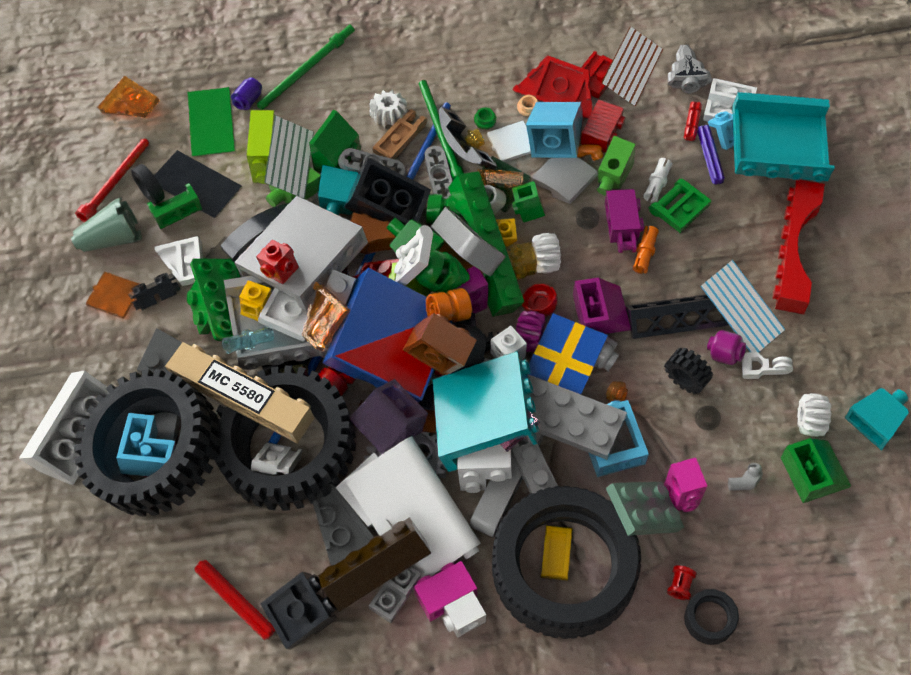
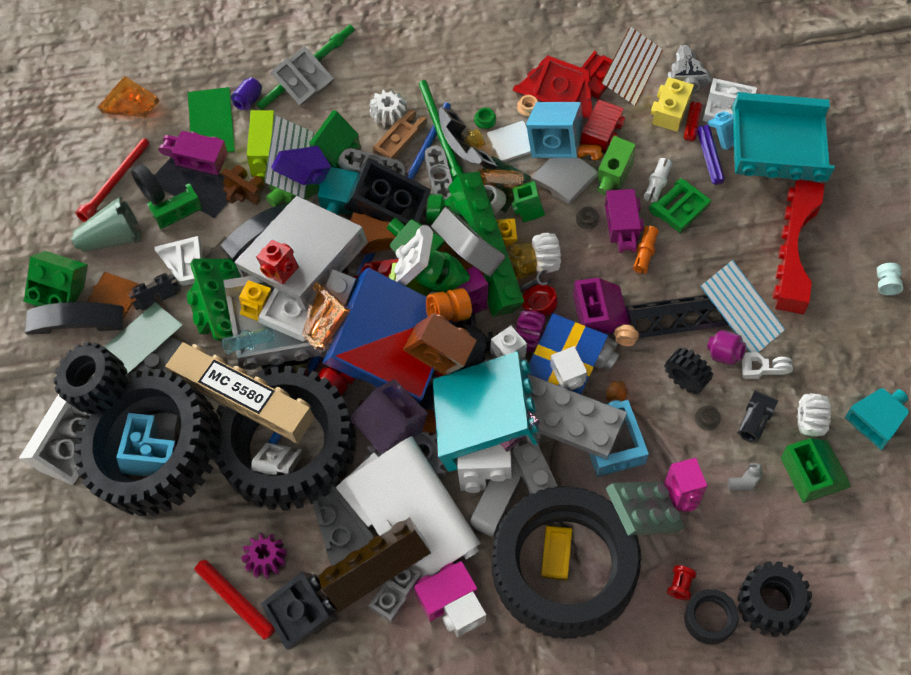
(54, 279): none -> green slope
(74, 315): none -> black slope
(79, 367): none -> black tyre
(143, 336): none -> sticker
(195, 151): none -> magenta brick
(240, 189): none -> reddish brown hips
(266, 565): none -> magenta gear
(302, 76): none -> light grey slope
(302, 165): none -> dark purple slope
(535, 282): none -> black hand
(568, 368): none -> white brick
(626, 335): none -> light nougat plate
(672, 104): none -> light yellow brick
(758, 412): none -> black piece
(788, 584): none -> black tyre
(890, 279): none -> light aqua wheel

